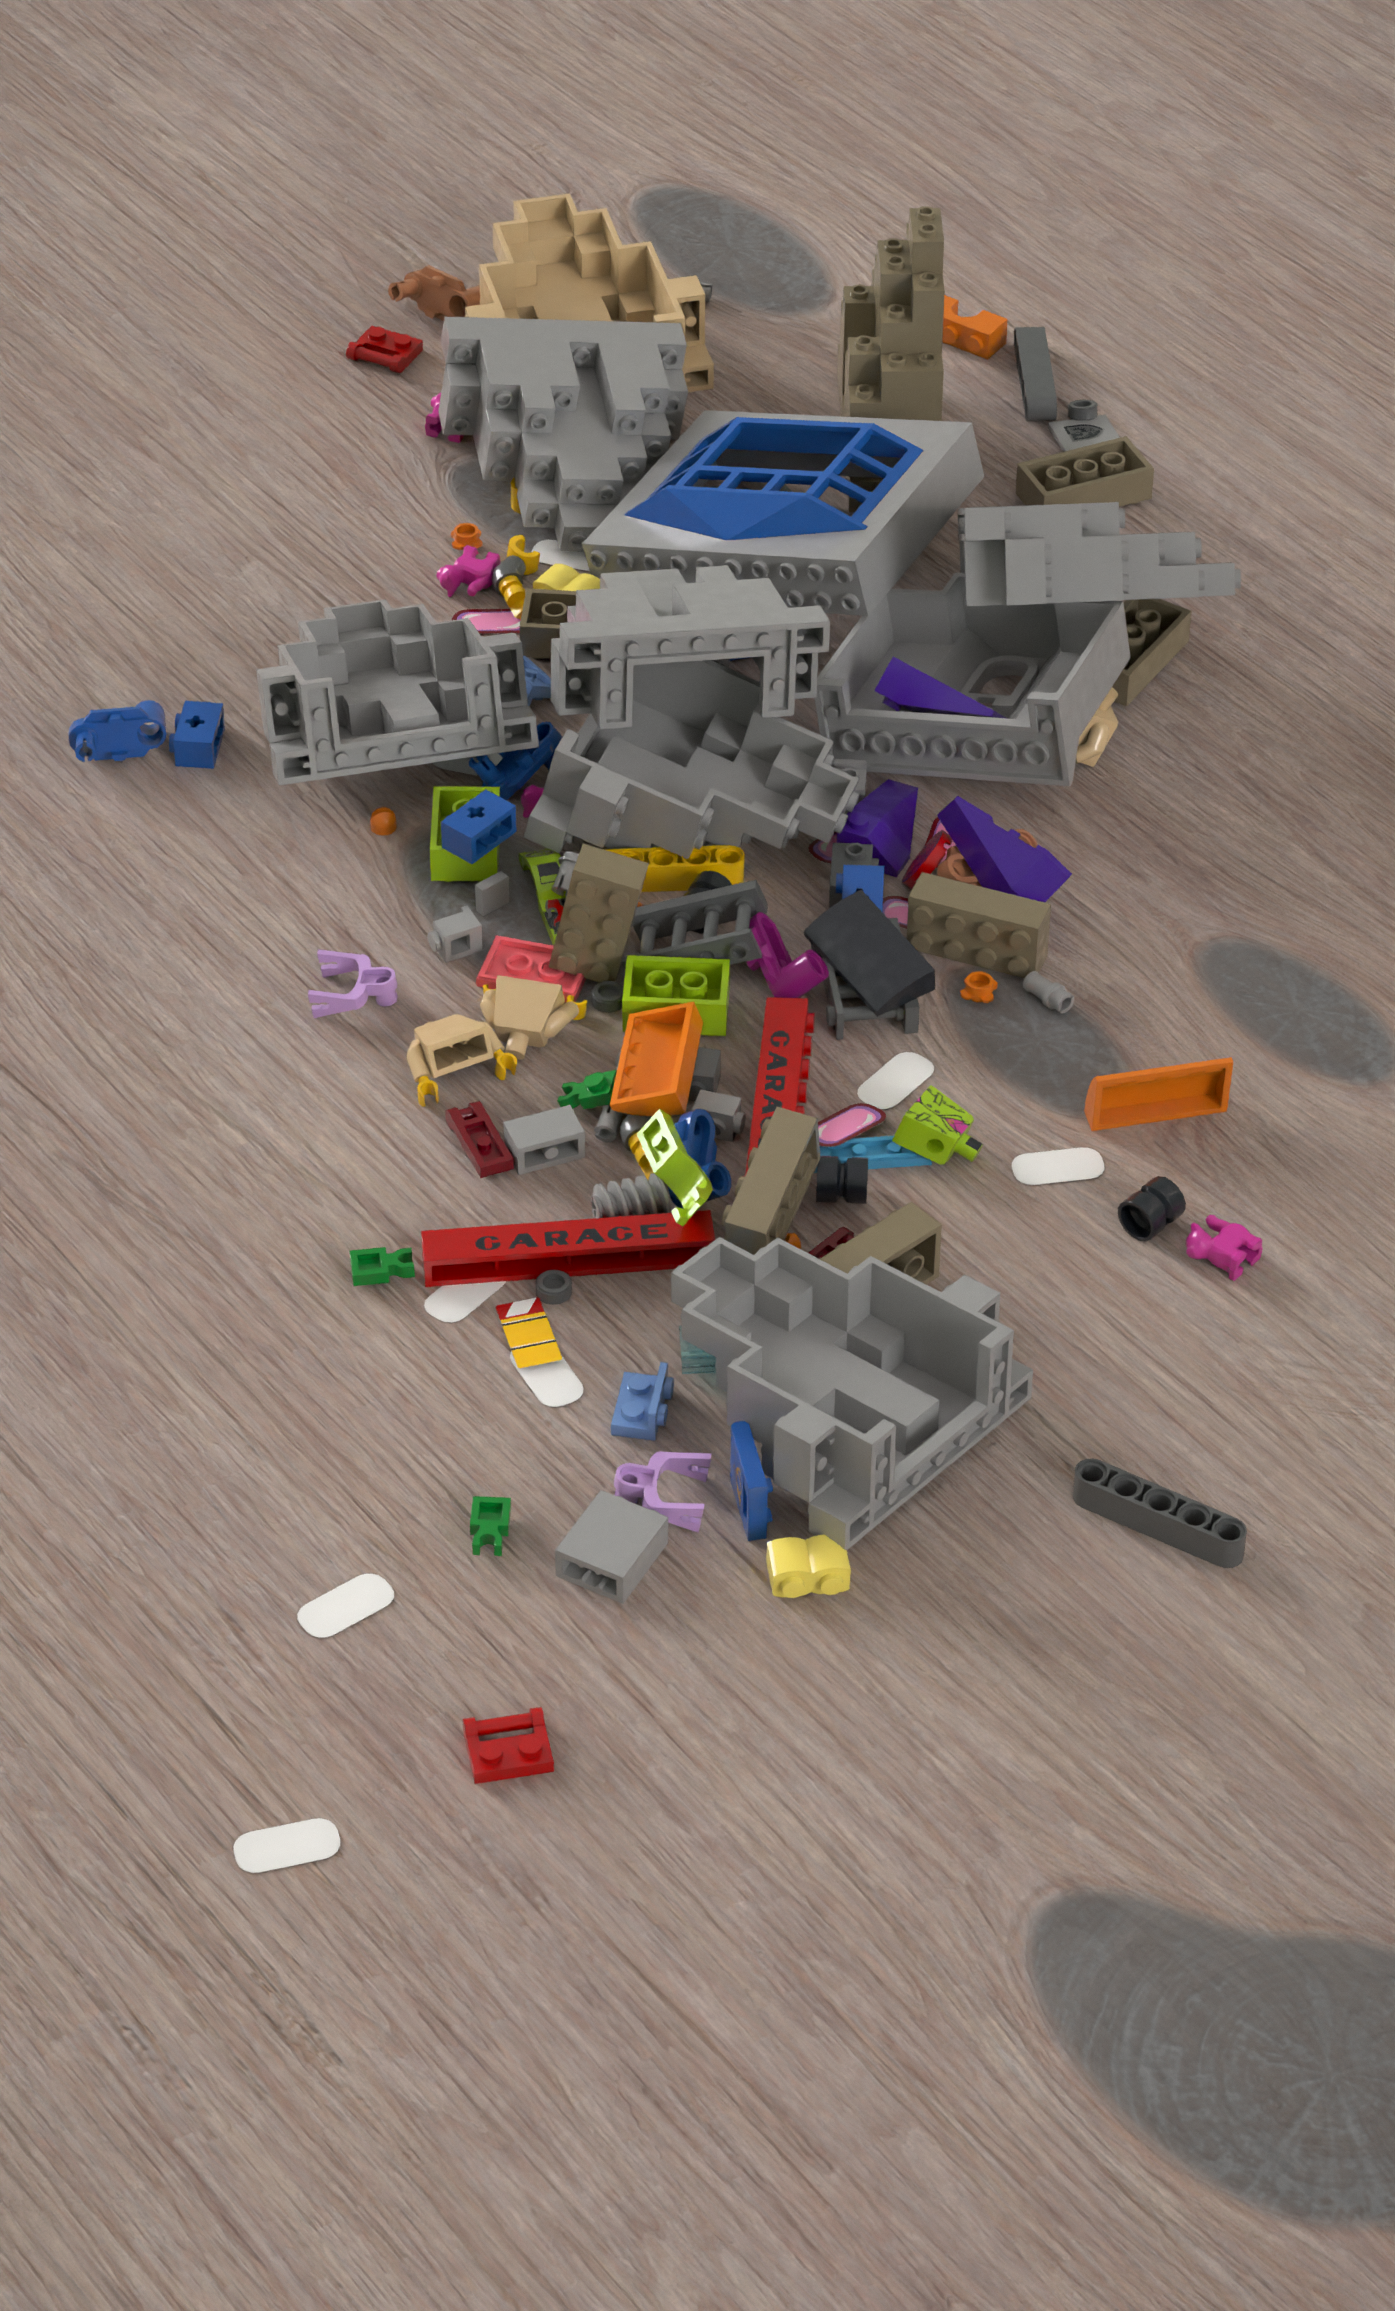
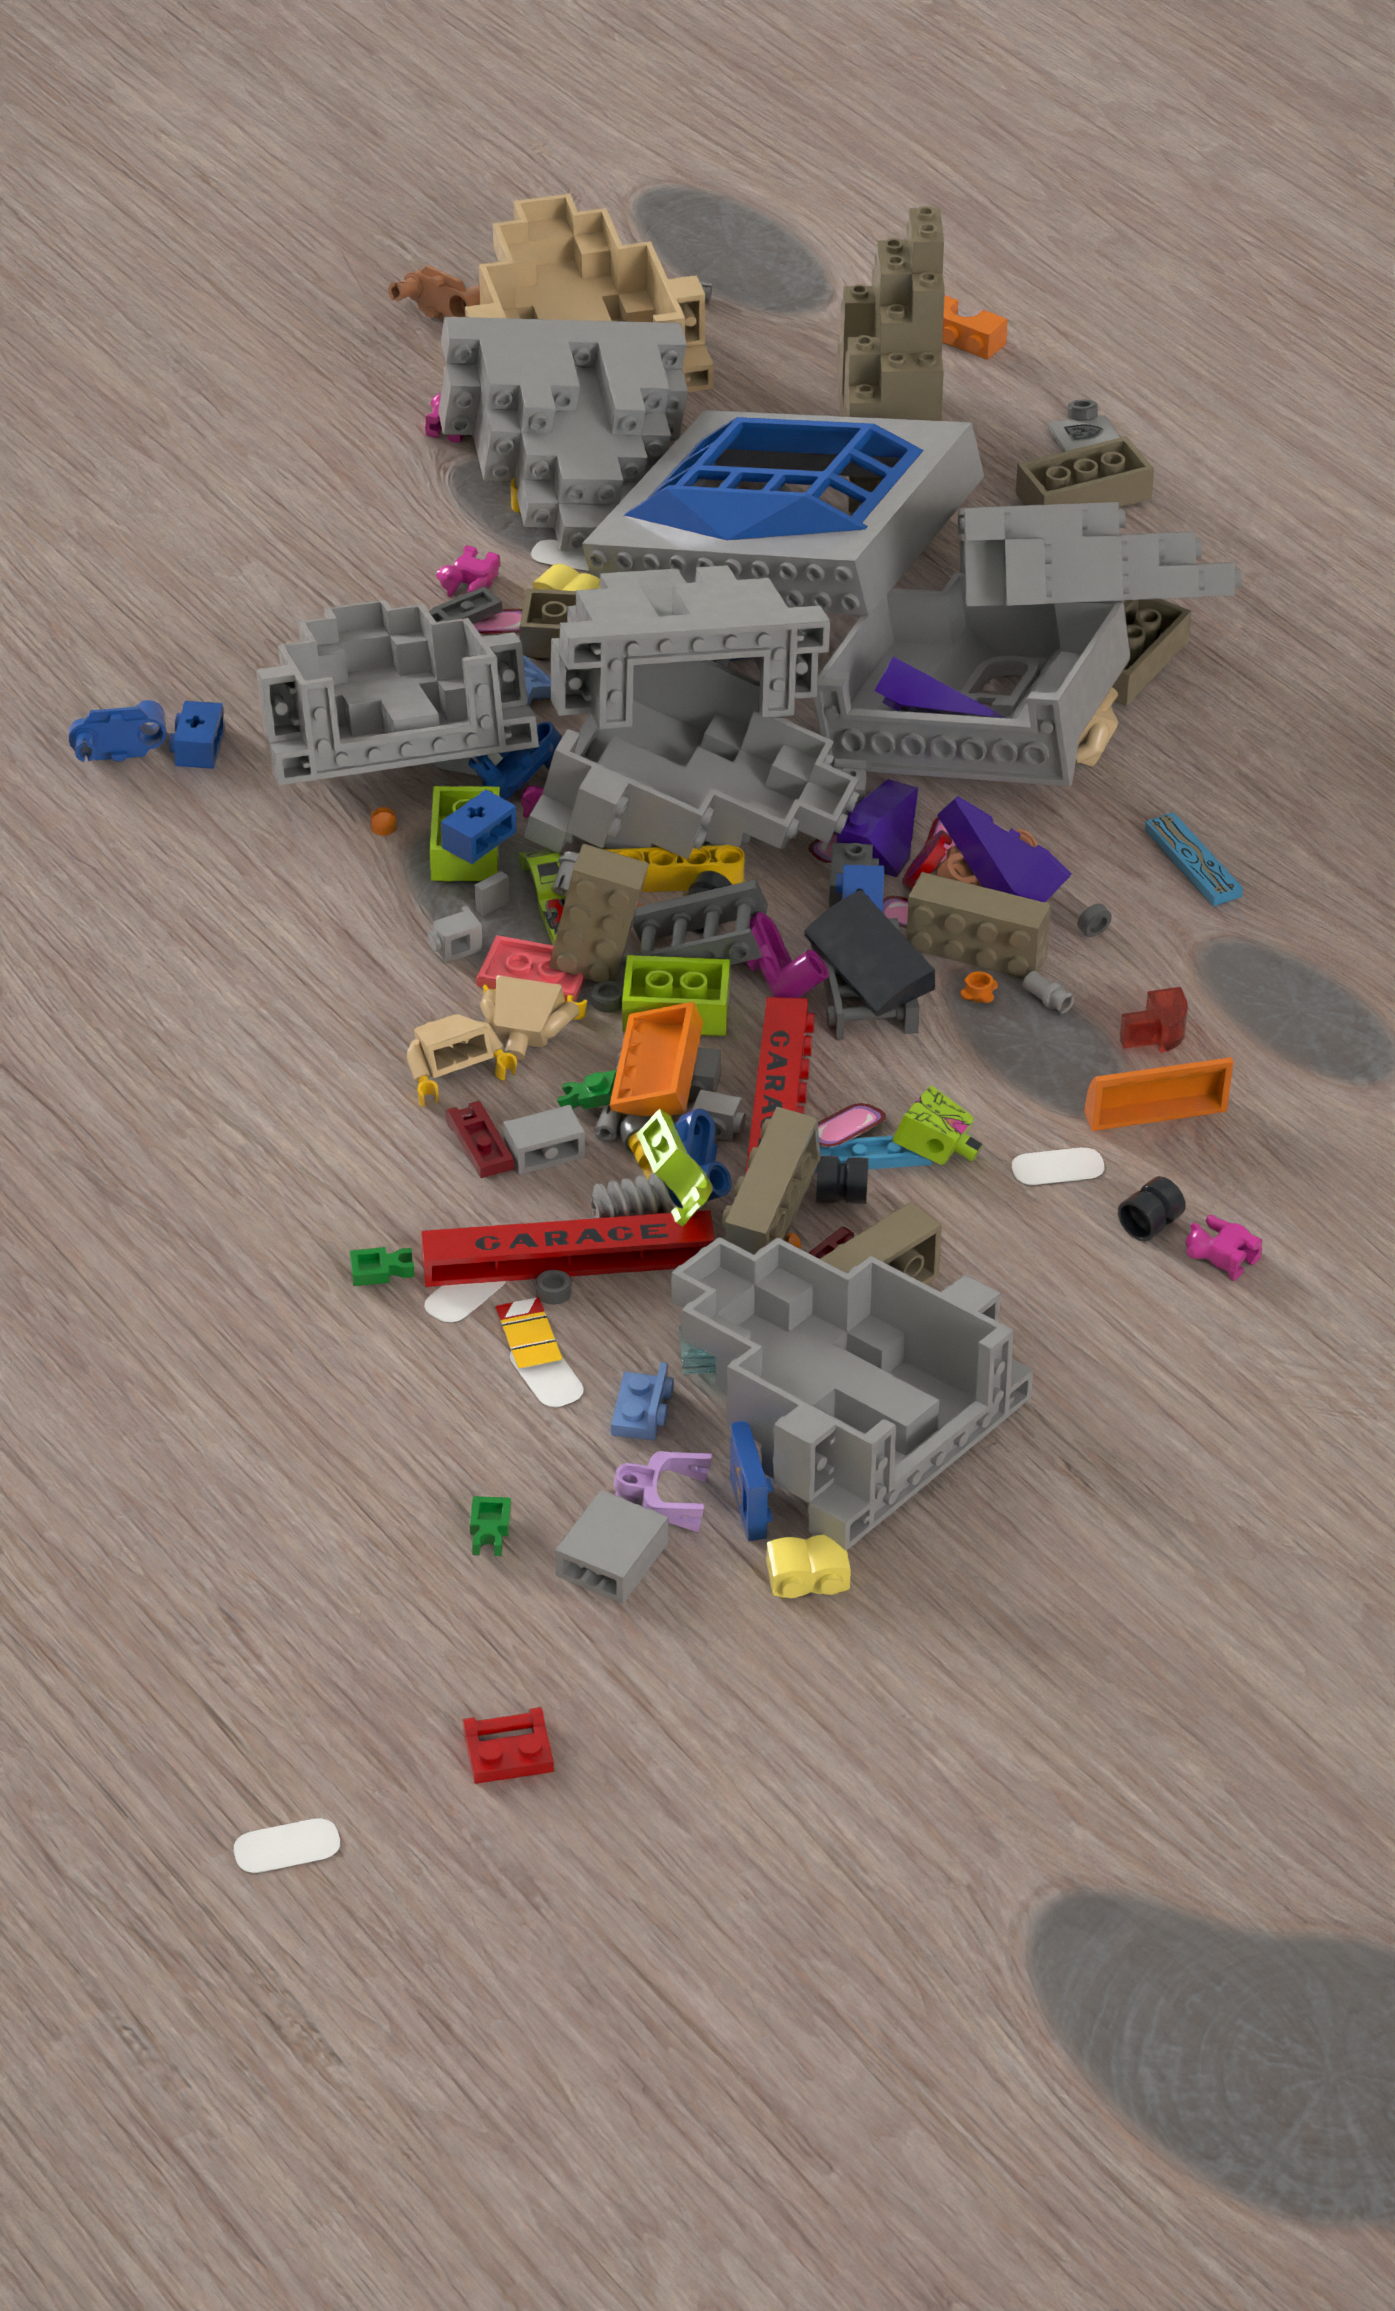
(345, 1605): white sticker -> none
(370, 982): lavender piece -> none
(385, 348): red plate -> none
(466, 534): orange plate -> none
(474, 605): none -> dark grey hinge
(509, 573): yellow piece -> none
(895, 1080): white sticker -> none
(1035, 373): dark grey beam -> none
(1094, 920): none -> dark grey tile
(1159, 1513): dark grey beam -> none
(1161, 1022): none -> clear red brick
(1193, 859): none -> dark azure tile

